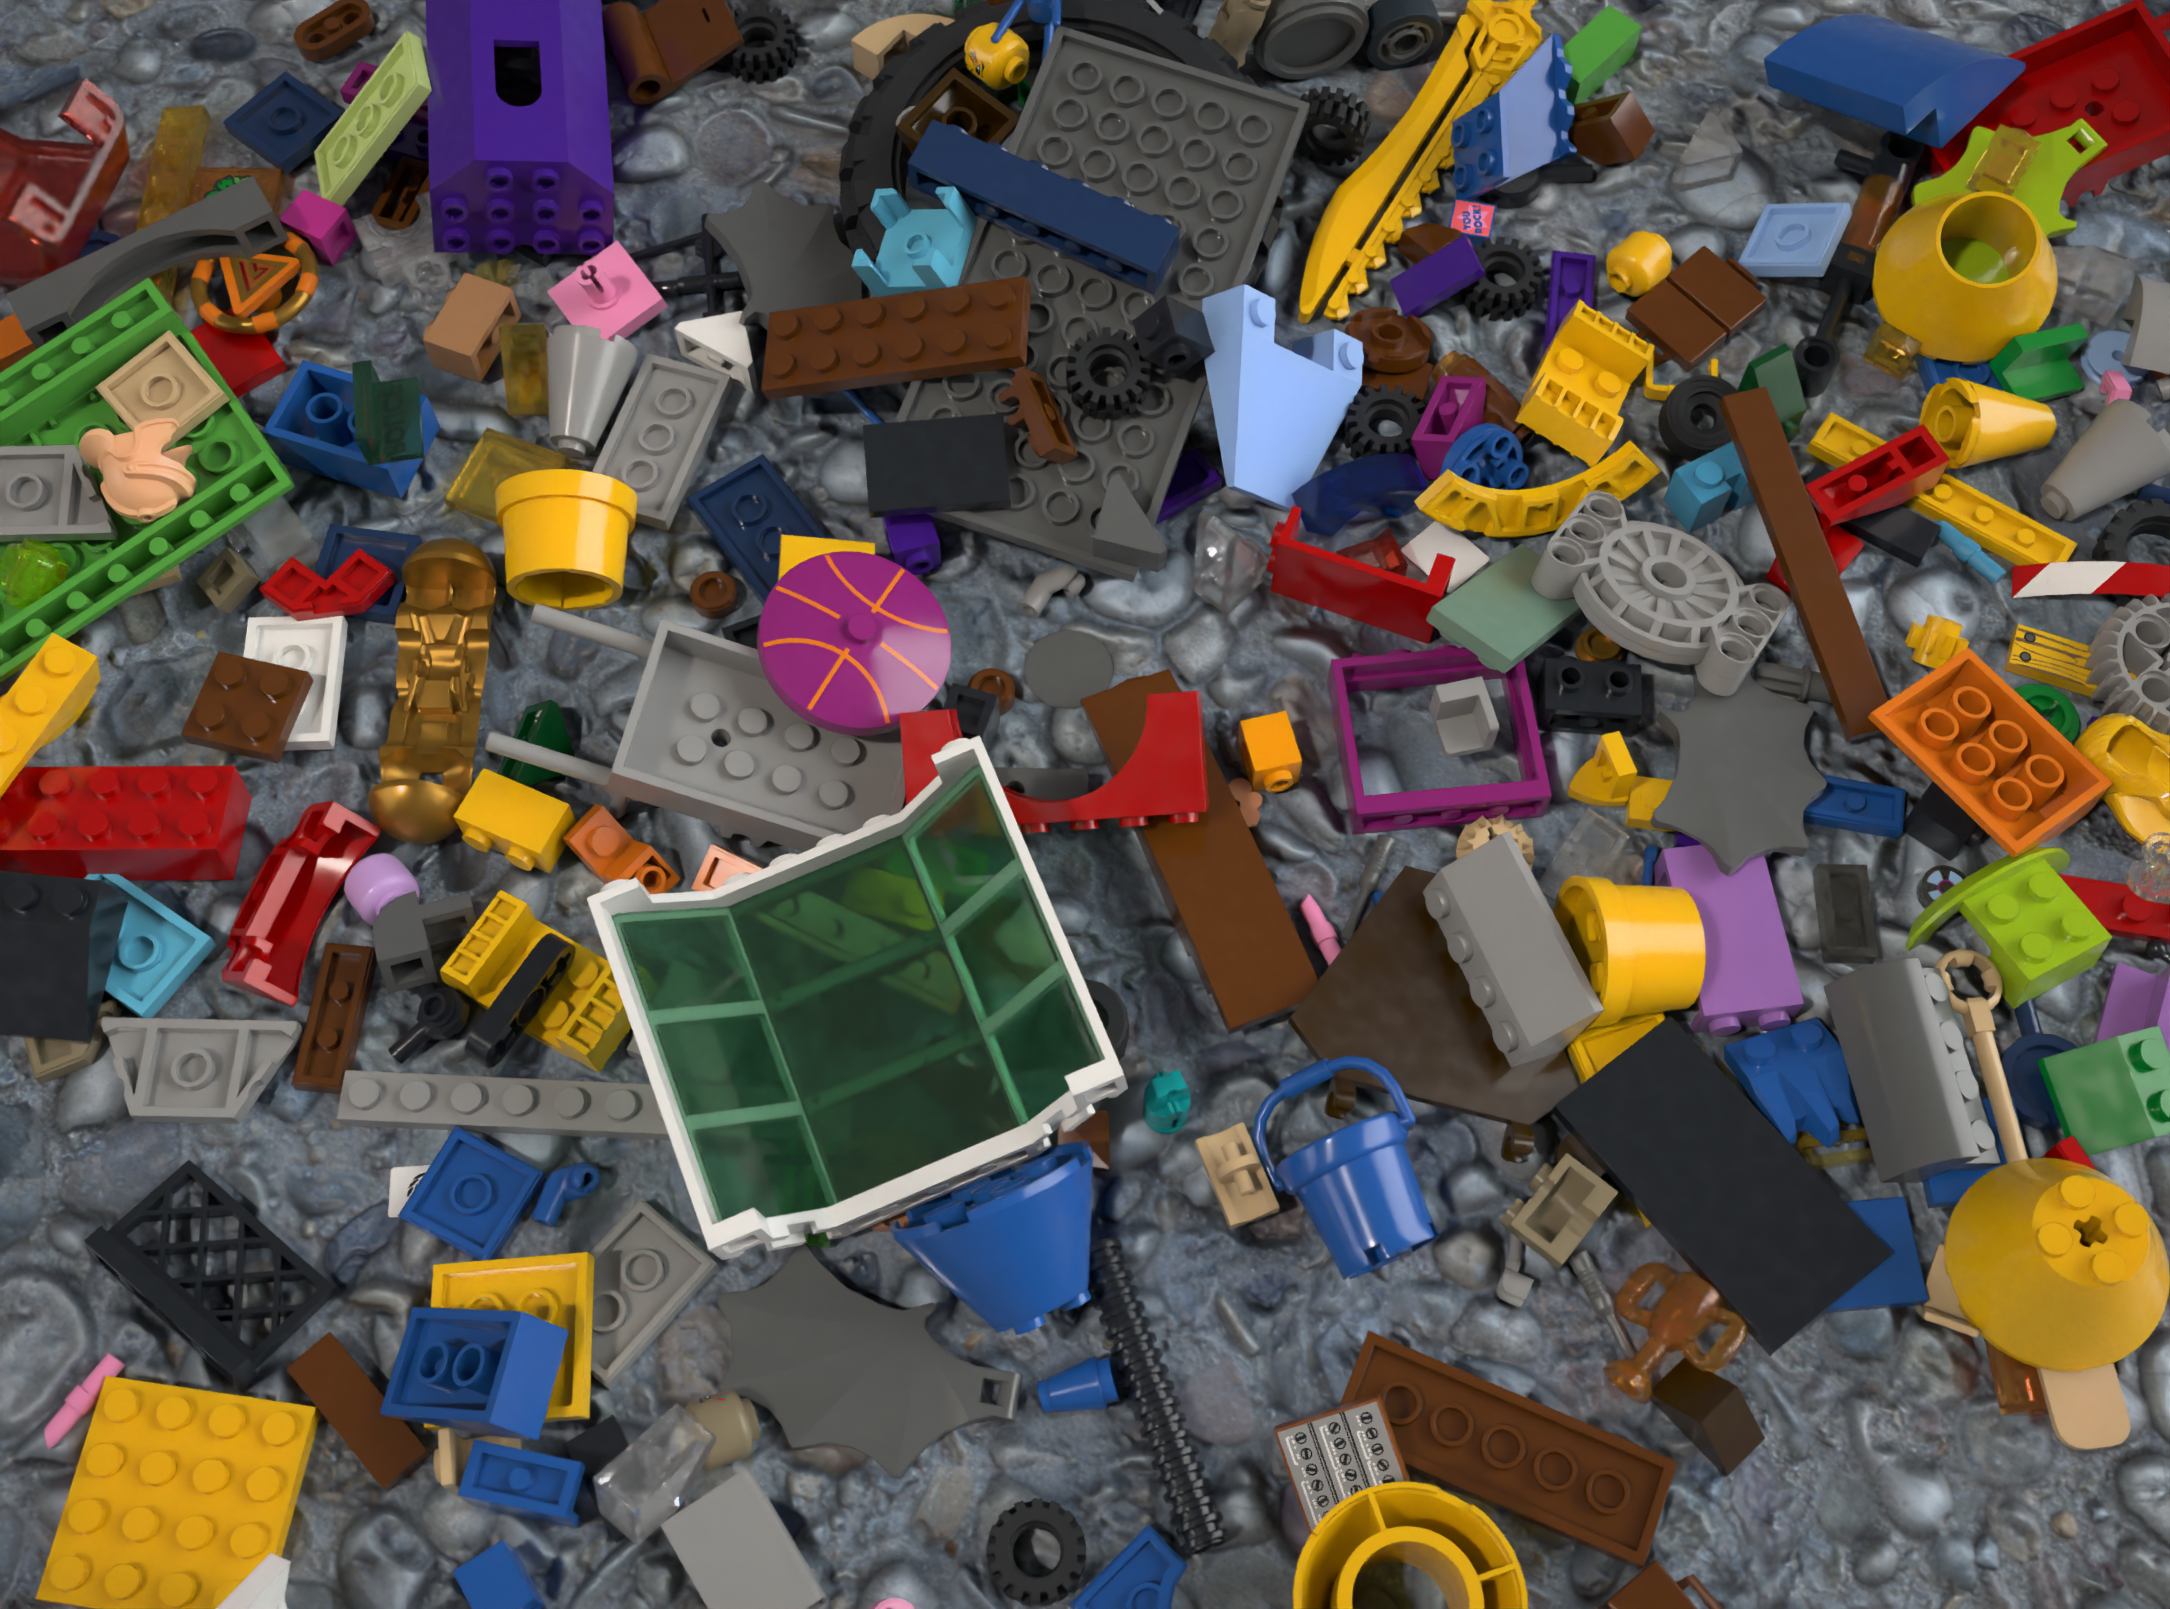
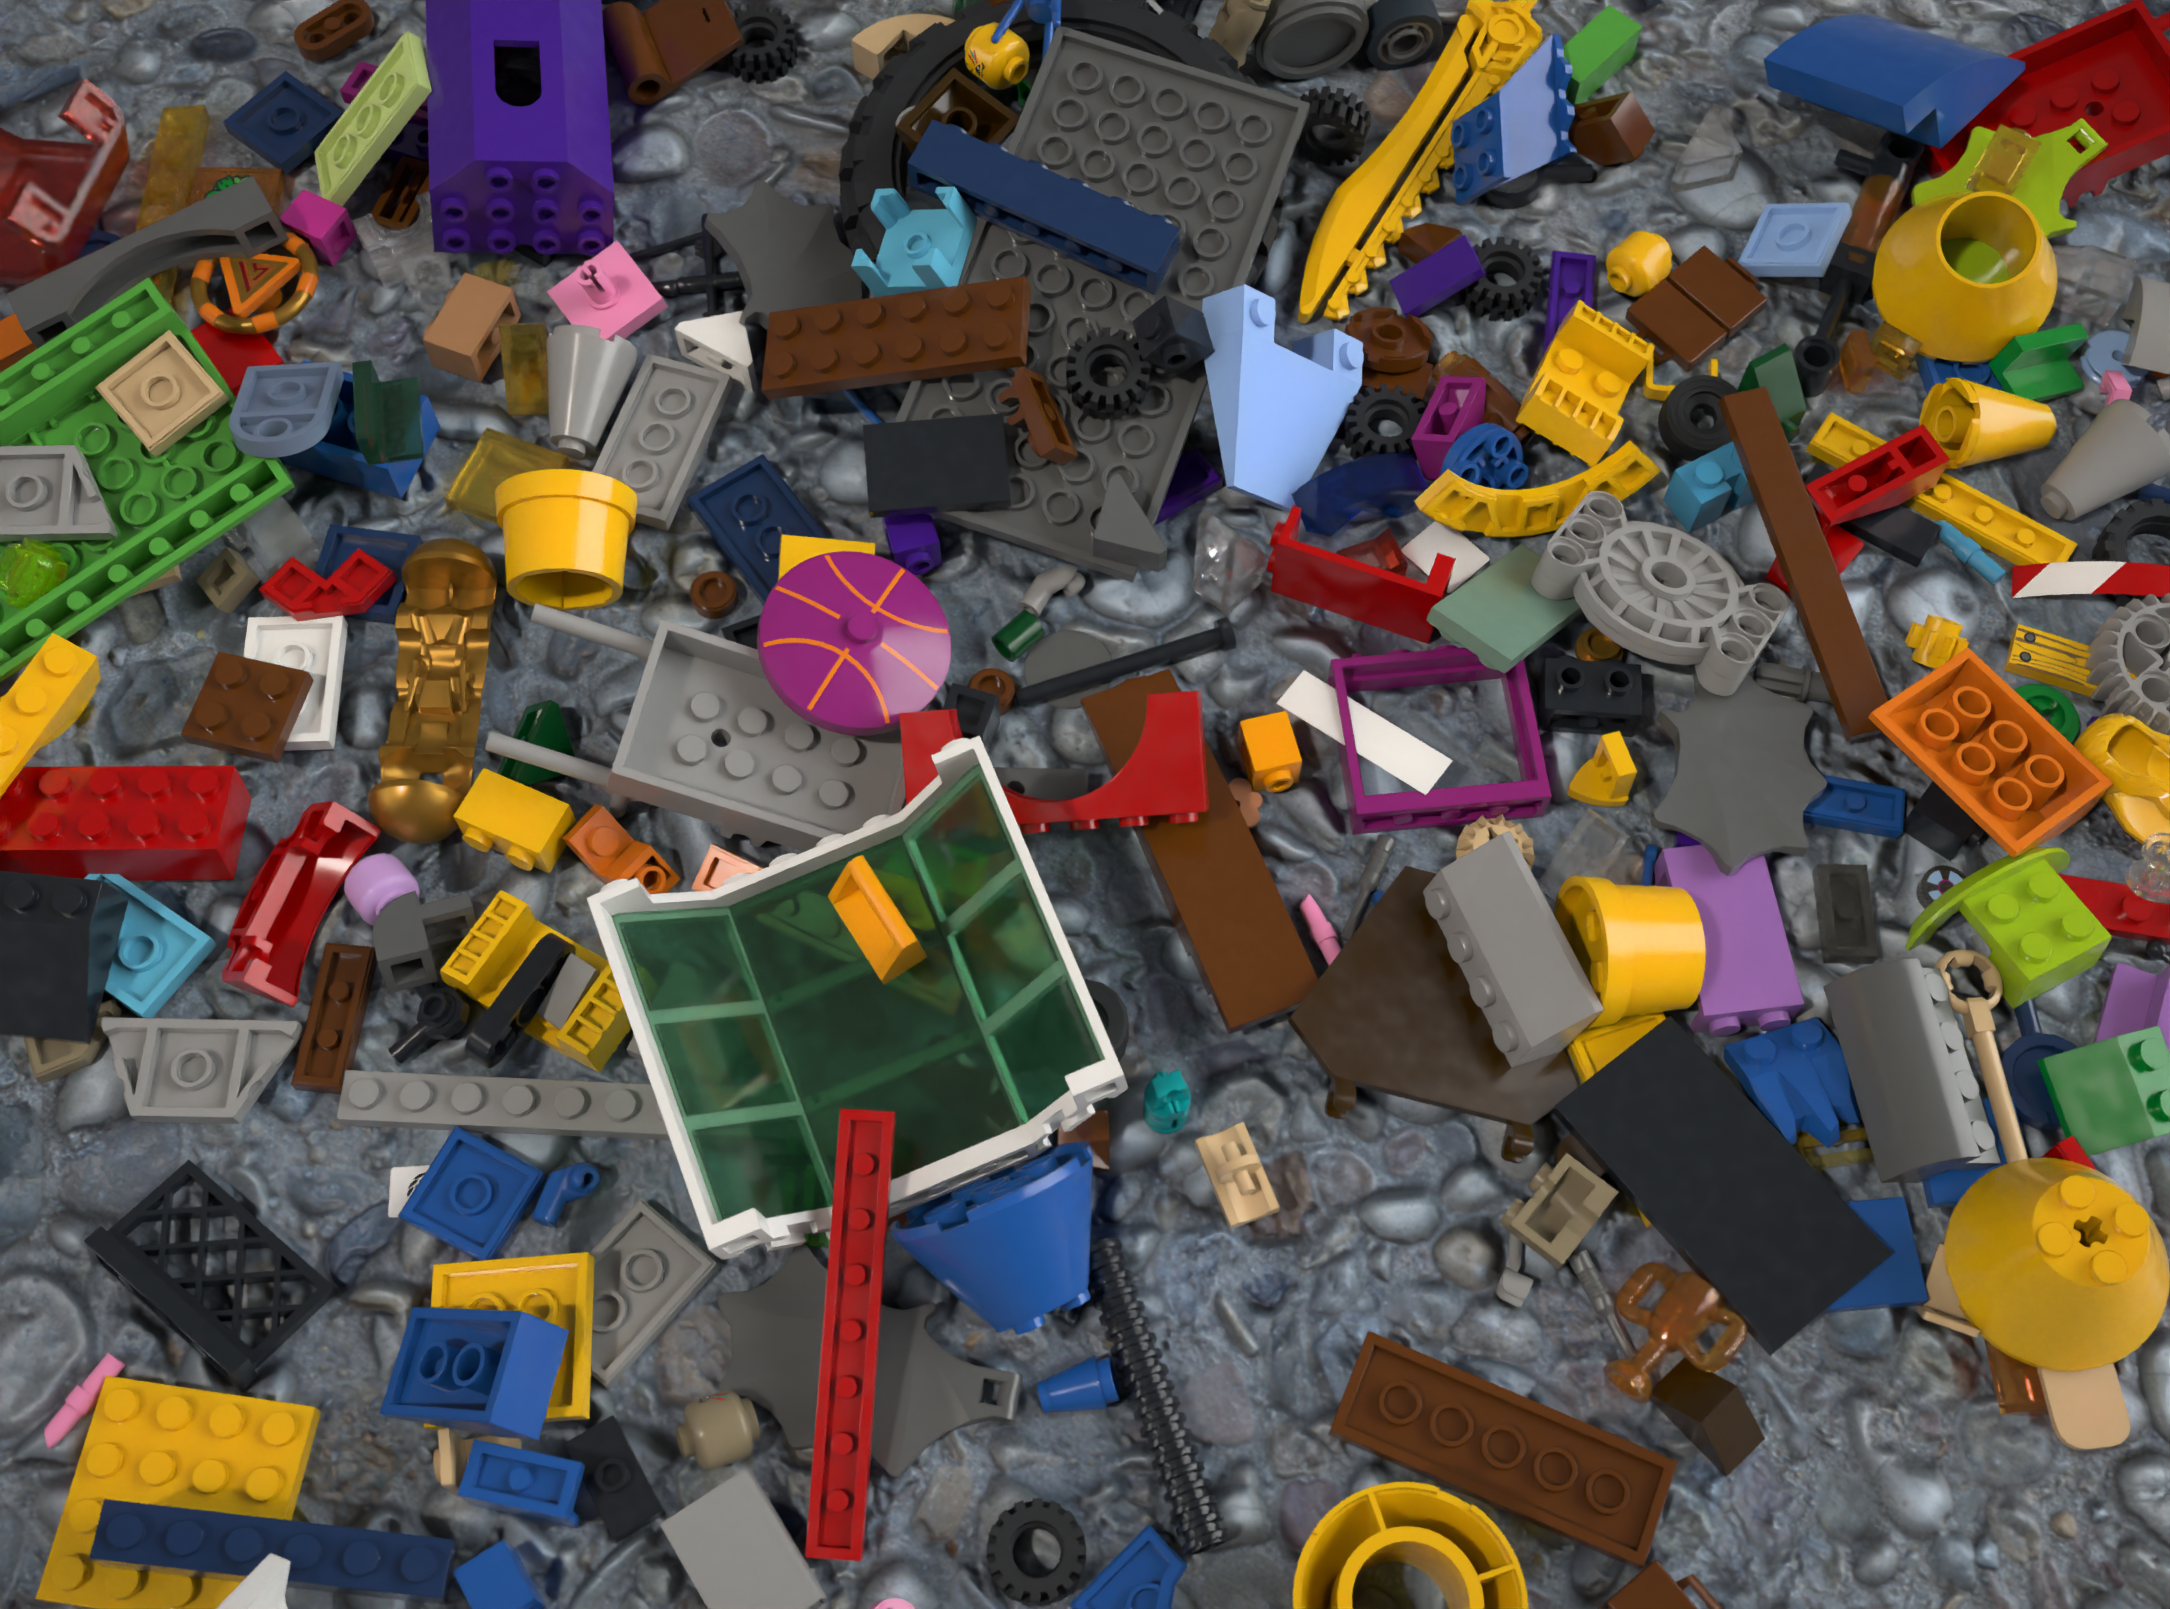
(136, 474): light nougat helmet -> none
(234, 1545): none -> dark blue brick
(285, 407): none -> sand blue tile
(353, 1408): reddish brown tile -> none
(567, 991): none -> light grey piece
(653, 1474): clear slope -> none
(850, 1335): none -> red plate
(875, 921): none -> light orange tile
(1018, 636): none -> dark green hinge
(1220, 635): none -> black bar
(1339, 1455): light grey tile -> none
(1354, 1179): blue piece -> none
(1373, 735): none -> white sticker
(1464, 717): light grey panel -> none
(1473, 219): tile -> none
(1644, 799): yellow plate -> none
(1857, 361): none -> clear orange tile

